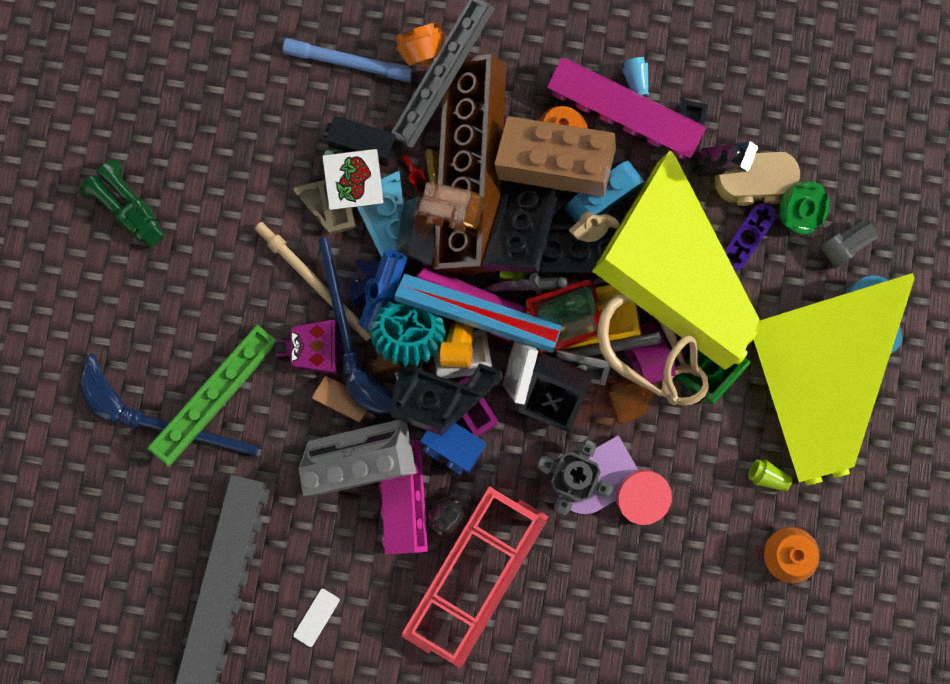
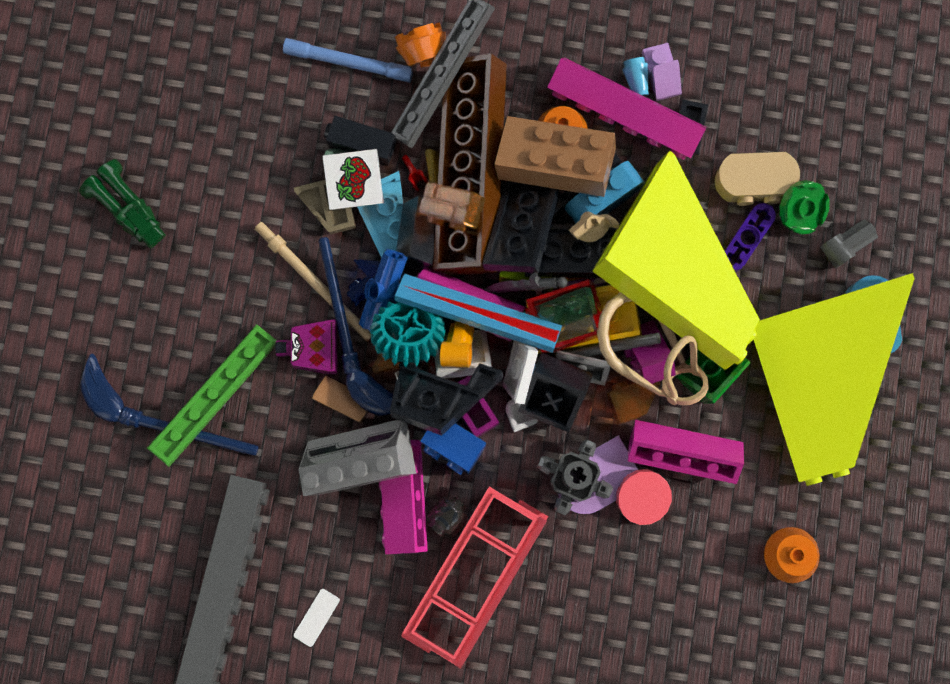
(518, 420): none -> white tile
(662, 71): none -> lavender slope
(686, 451): none -> dark pink brick
(725, 159): black plate -> none
(769, 476): lime cone -> none

